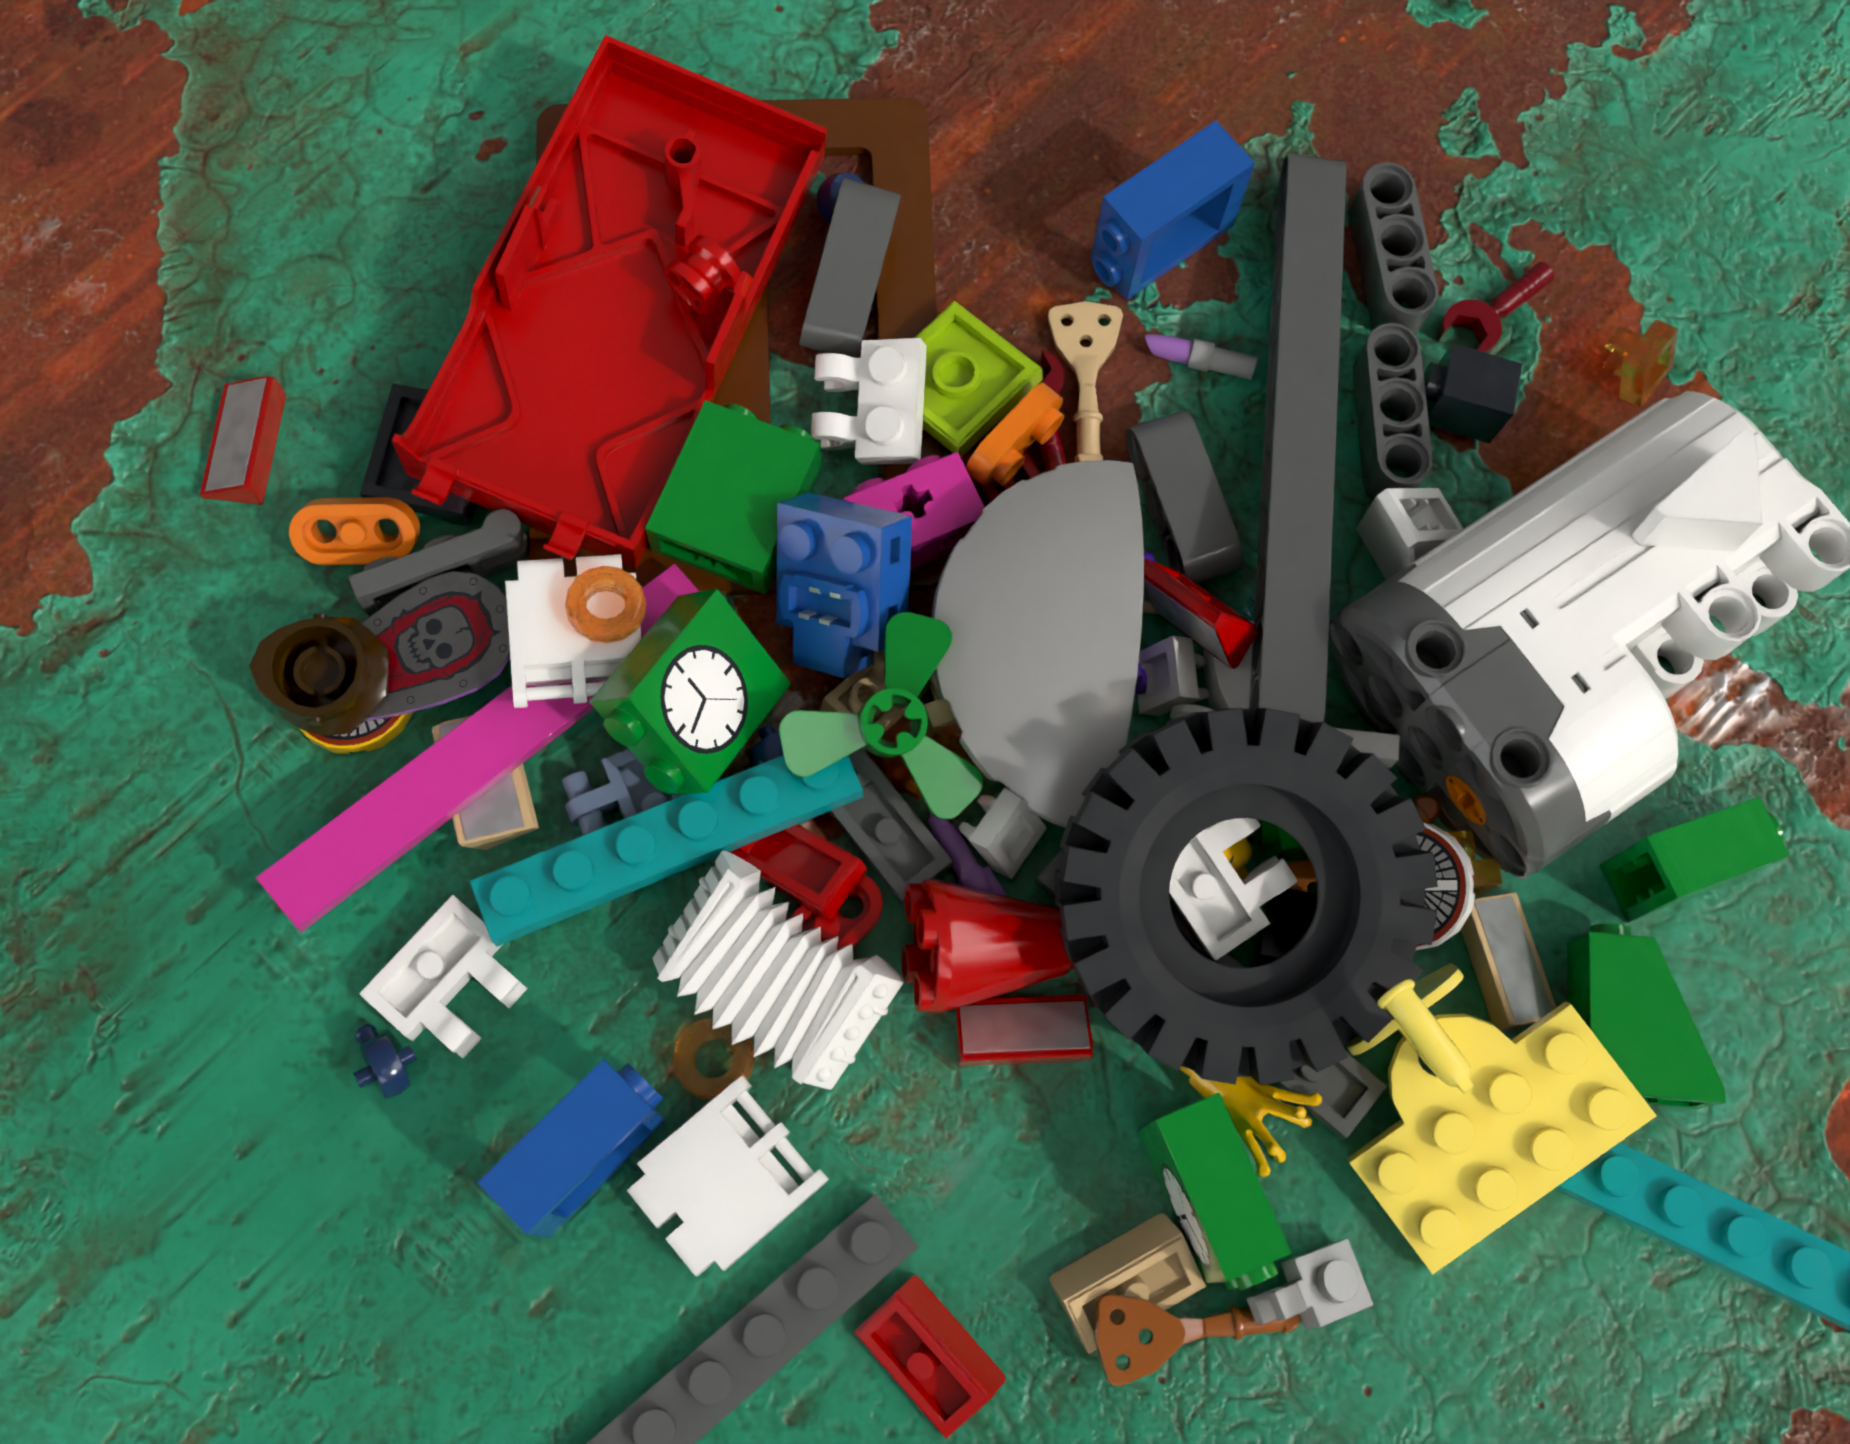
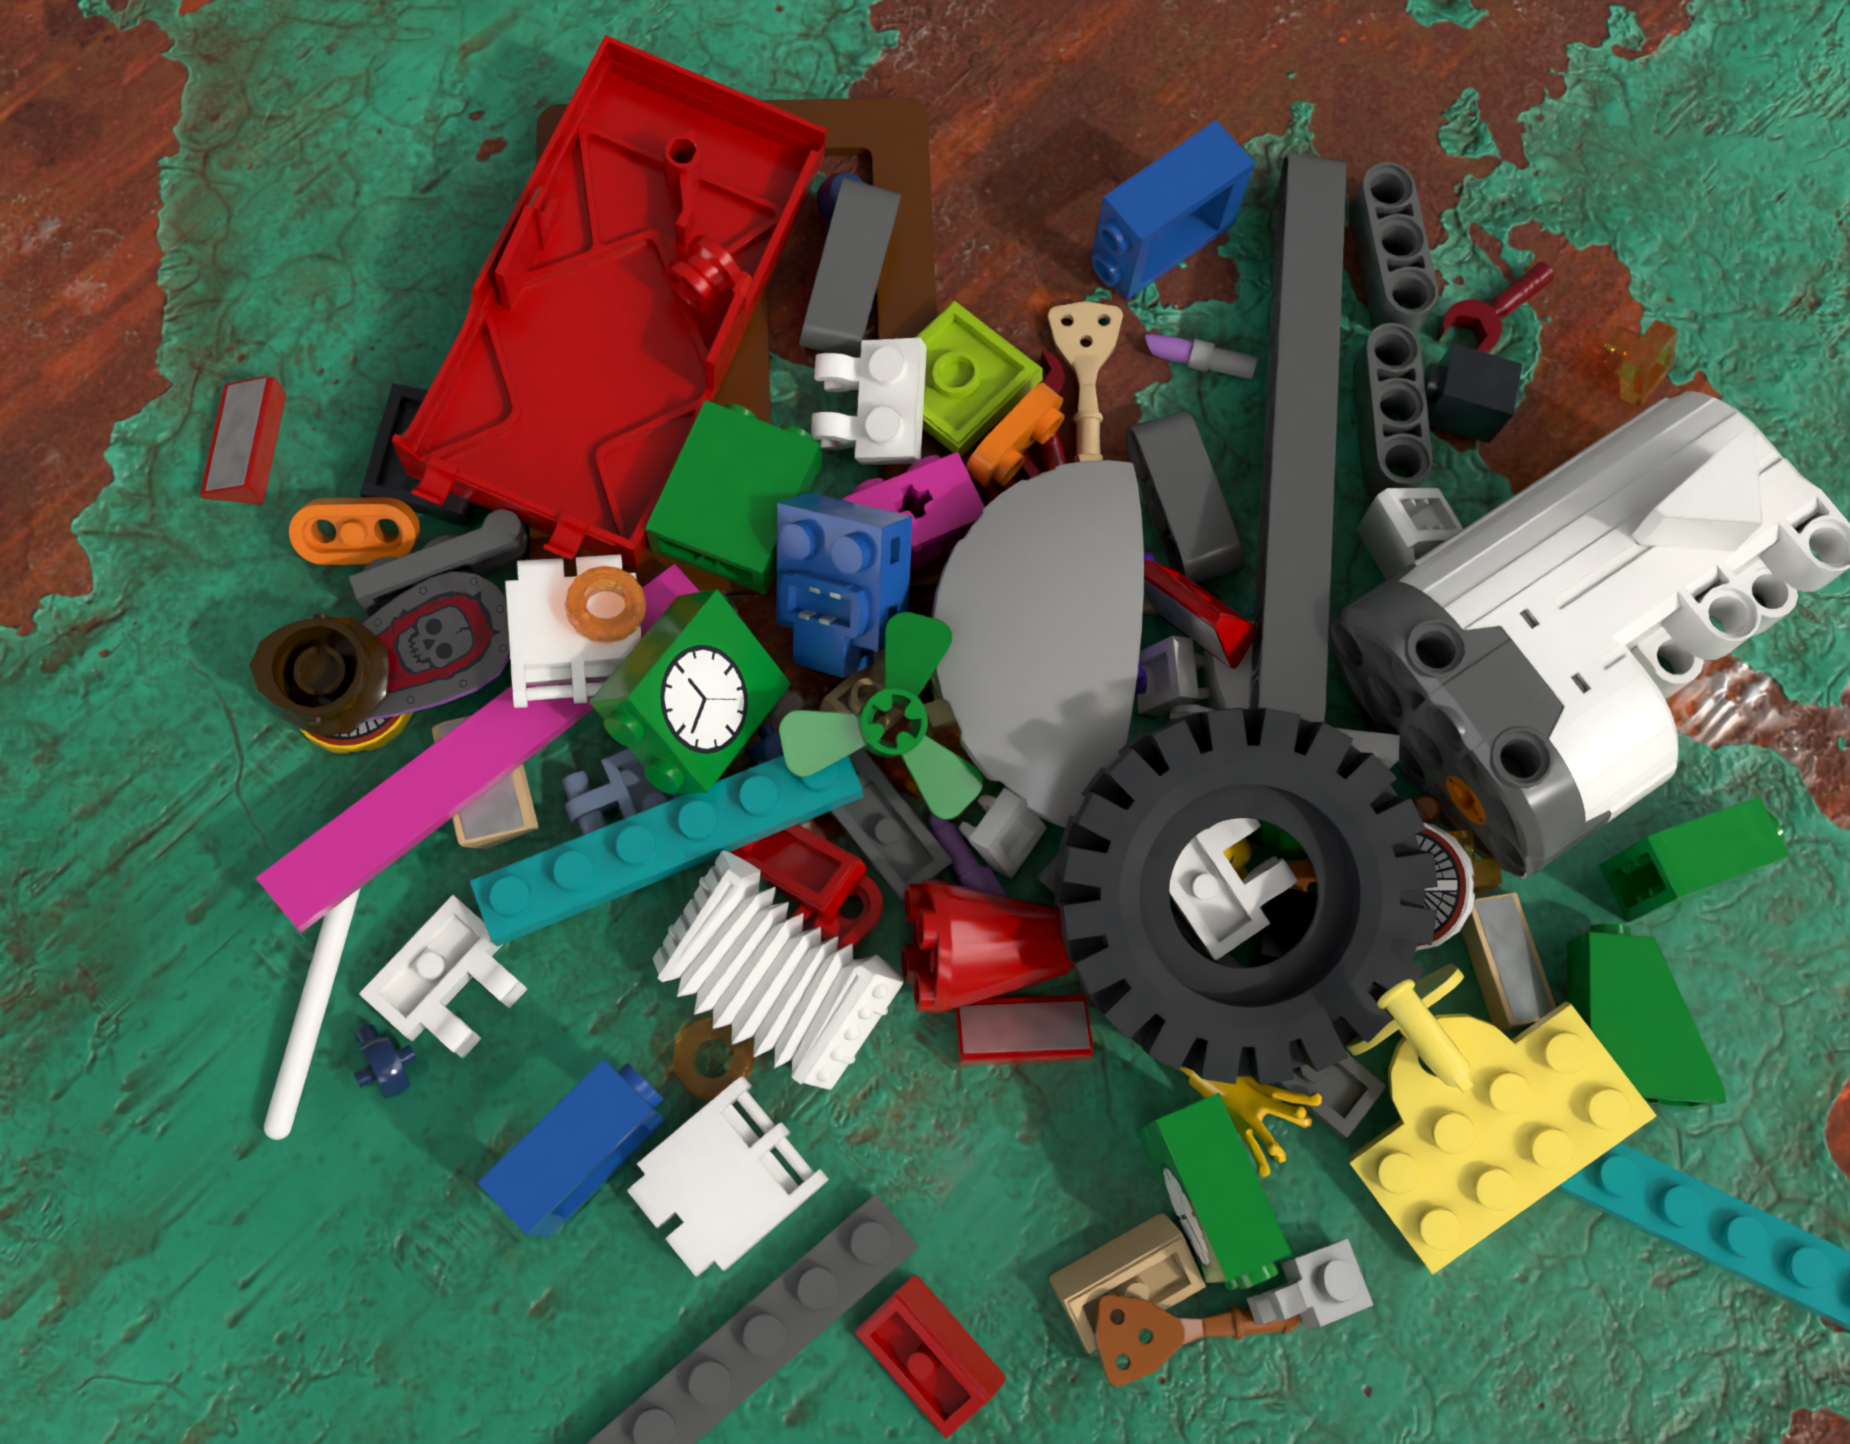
(309, 1019): none -> white piece

